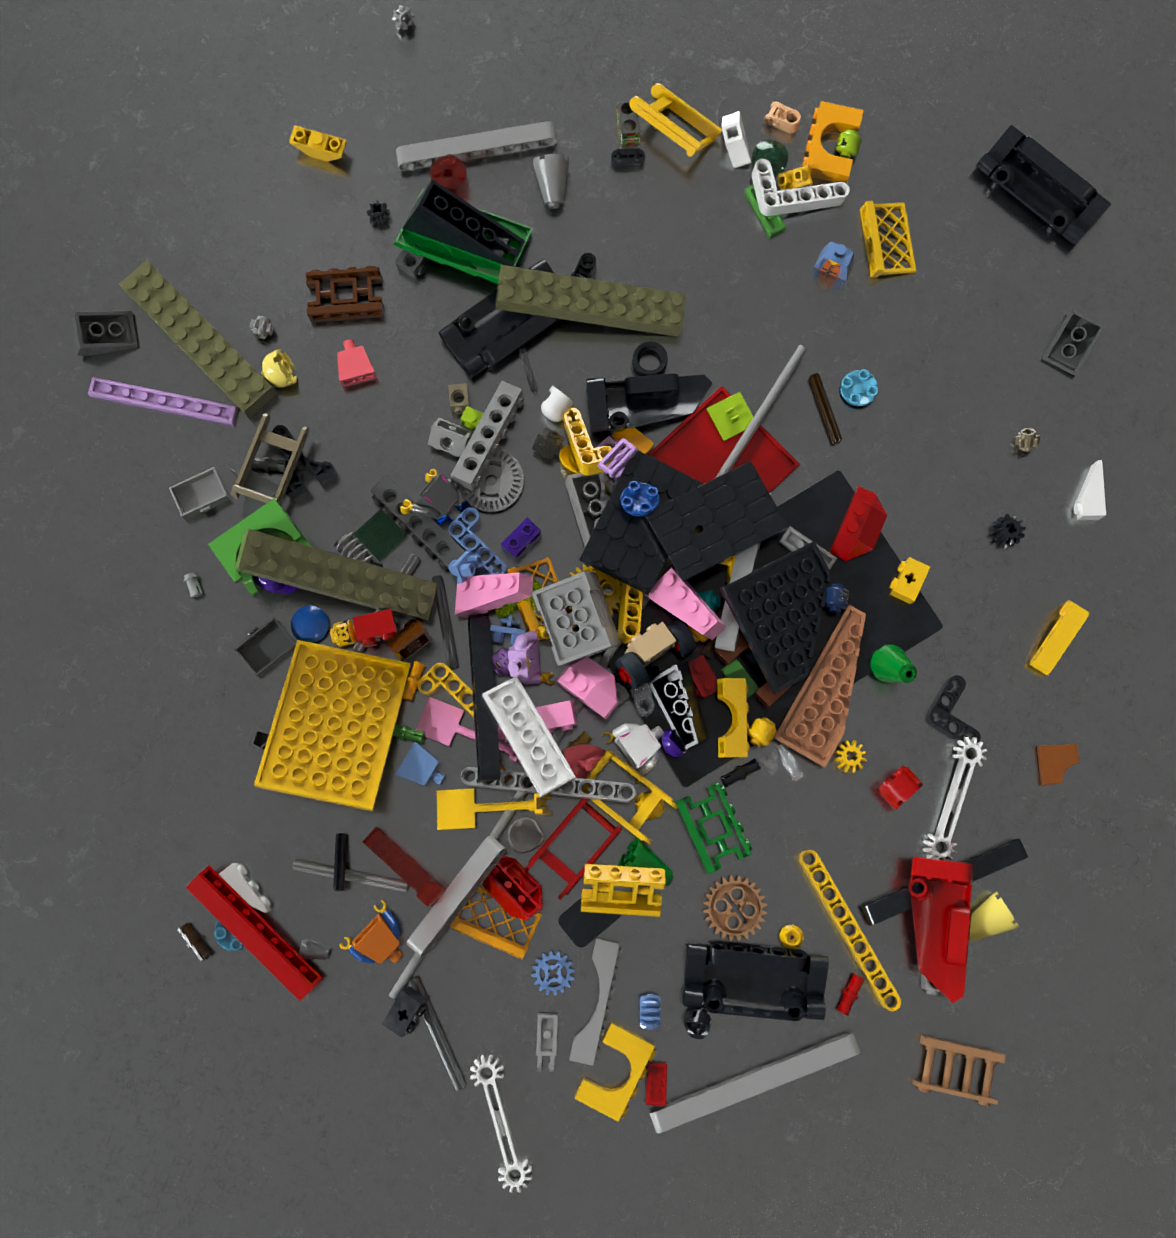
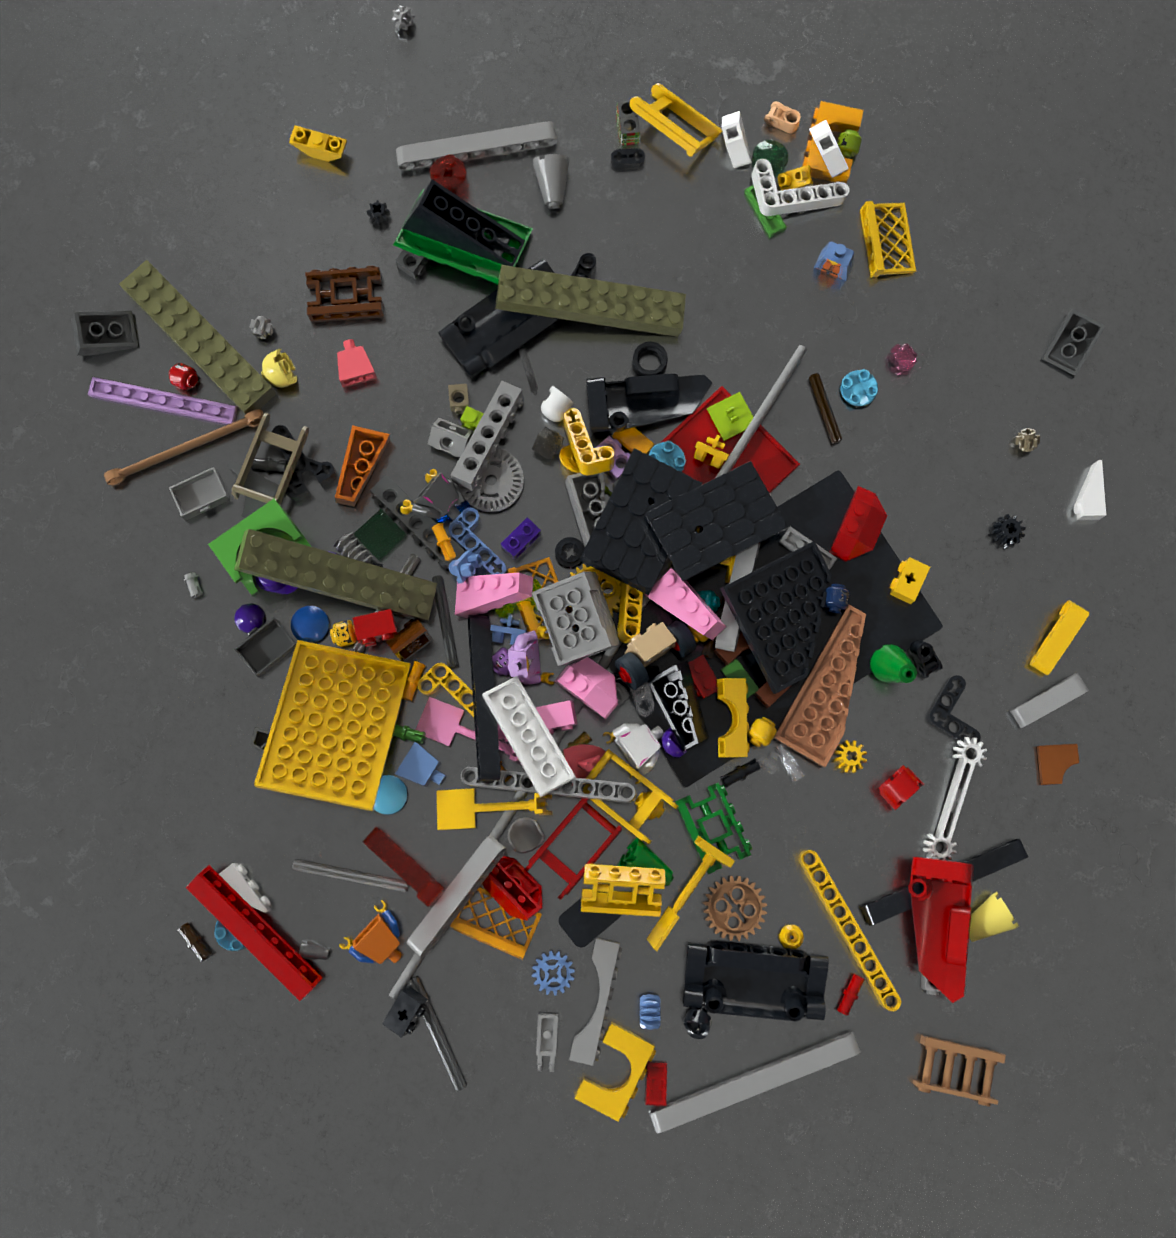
(117, 475): none -> medium nougat piece
(183, 376): none -> red head
(249, 617): none -> dark purple hair
(340, 862): black axle -> none
(360, 460): none -> orange wedge
(391, 795): none -> medium azure dish
(444, 541): none -> light orange axle
(501, 1124): white arm -> none
(566, 544): none -> black gear
(621, 458): lavender tile -> none
(639, 499): blue dish -> none
(669, 454): none -> medium azure dish
(670, 916): none -> yellow piece
(703, 449): none -> yellow hips
(829, 148): none -> white slope
(903, 357): none -> clear pink head
(926, 661): none -> black piece
(1044, 184): black panel -> none
(1049, 700): none -> light grey beam

